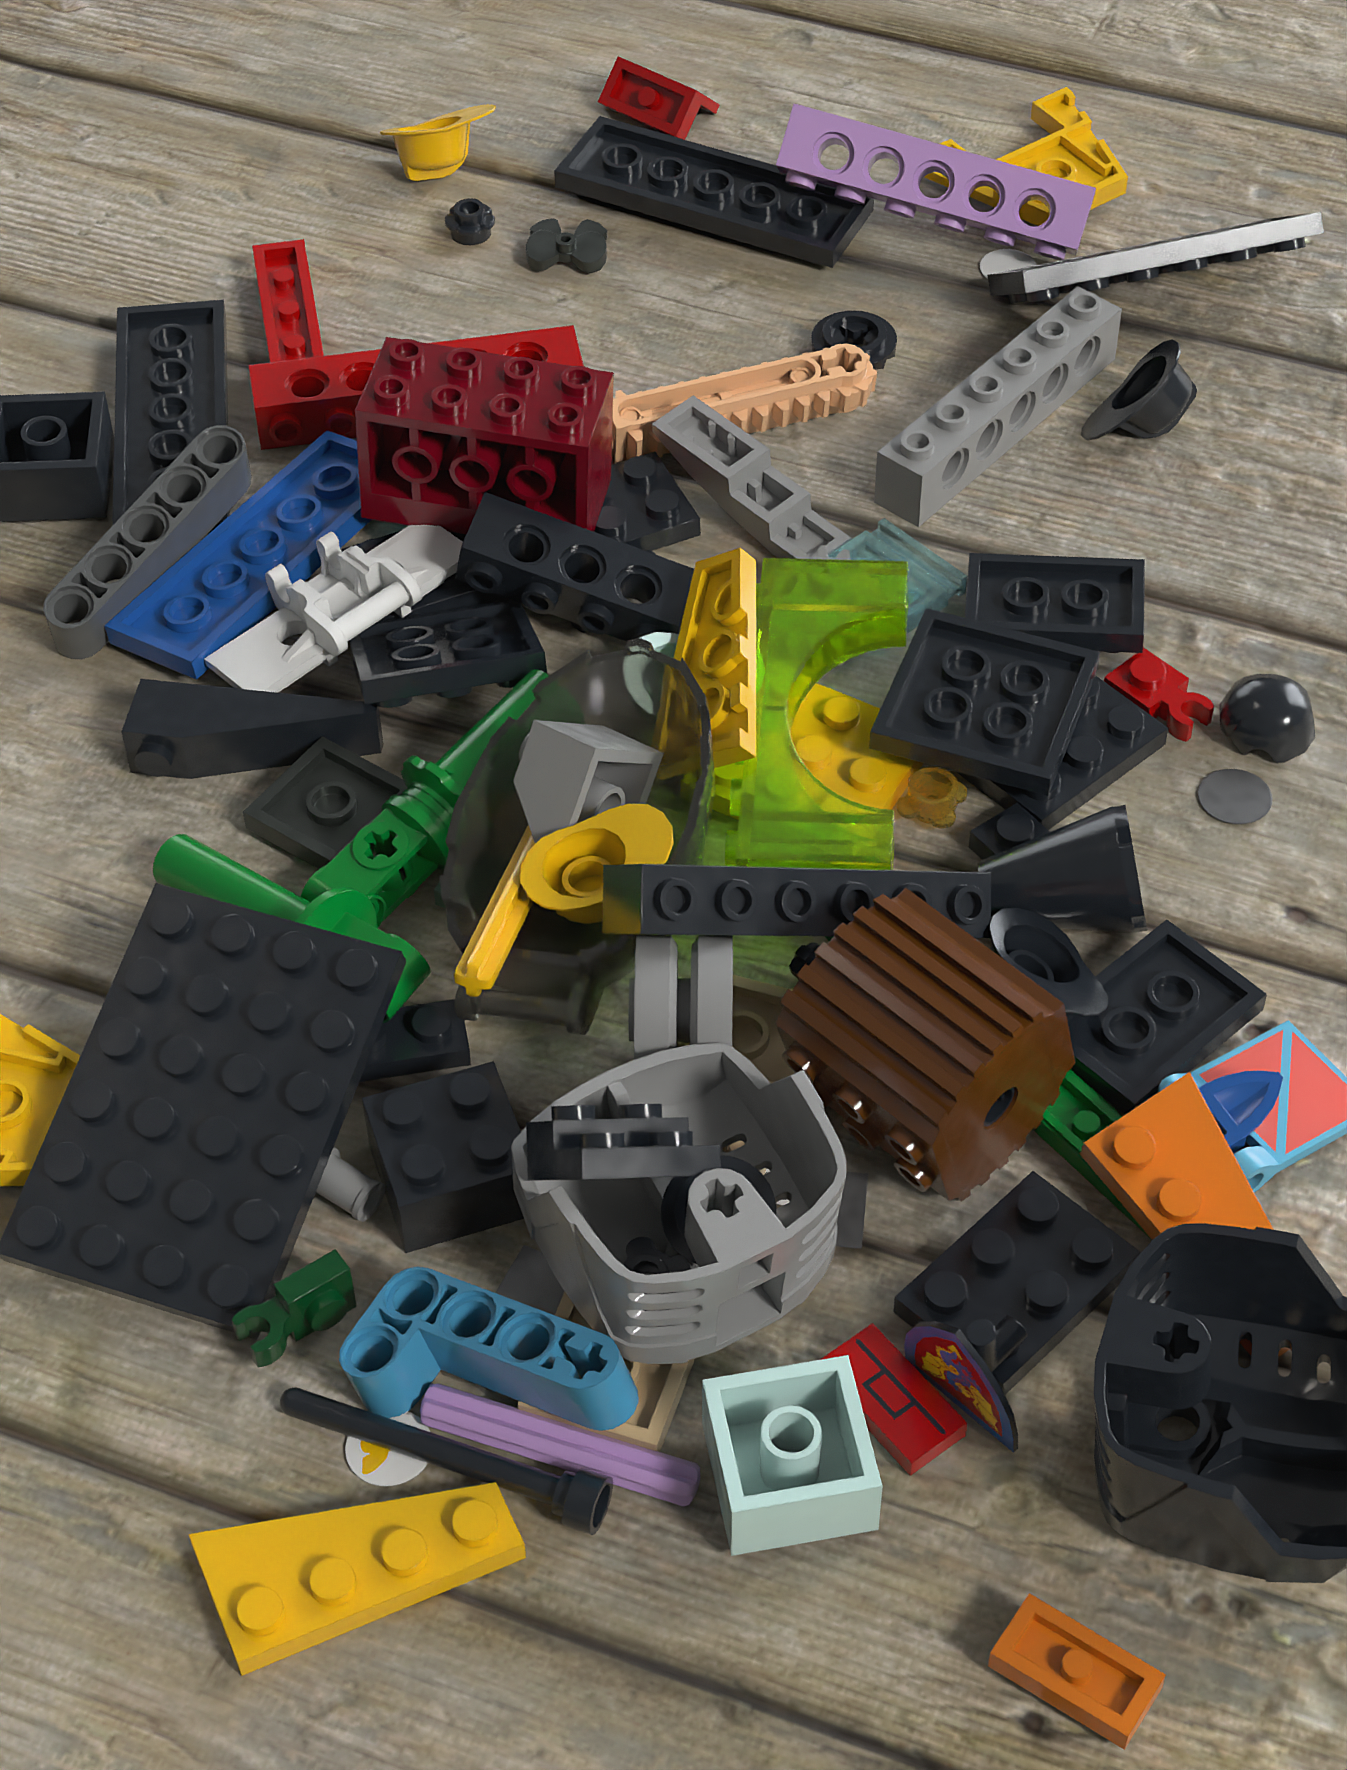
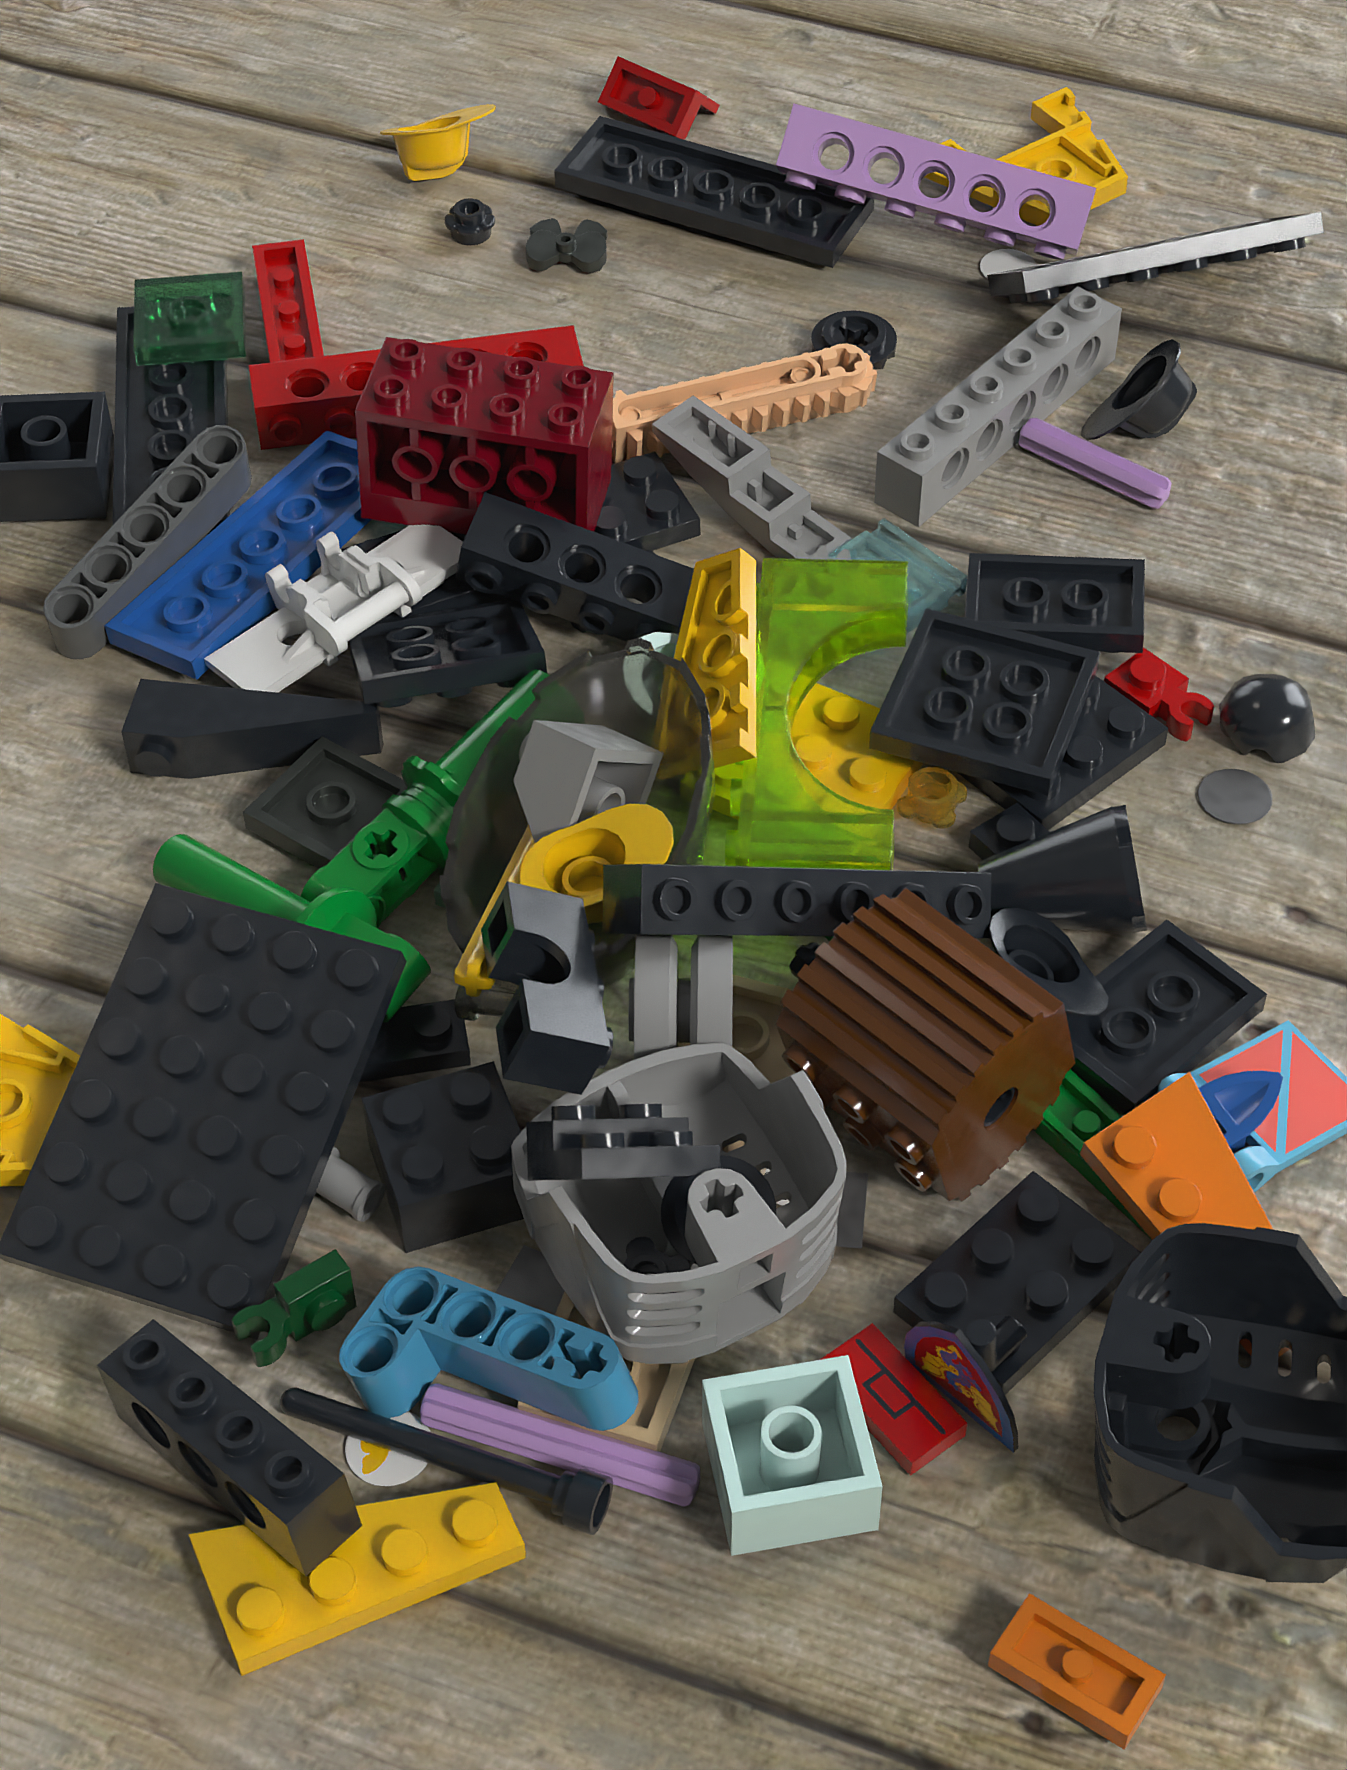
(189, 318): none -> clear green plate
(231, 1446): none -> black brick
(556, 1019): none -> black arch
(1095, 463): none -> lavender axle

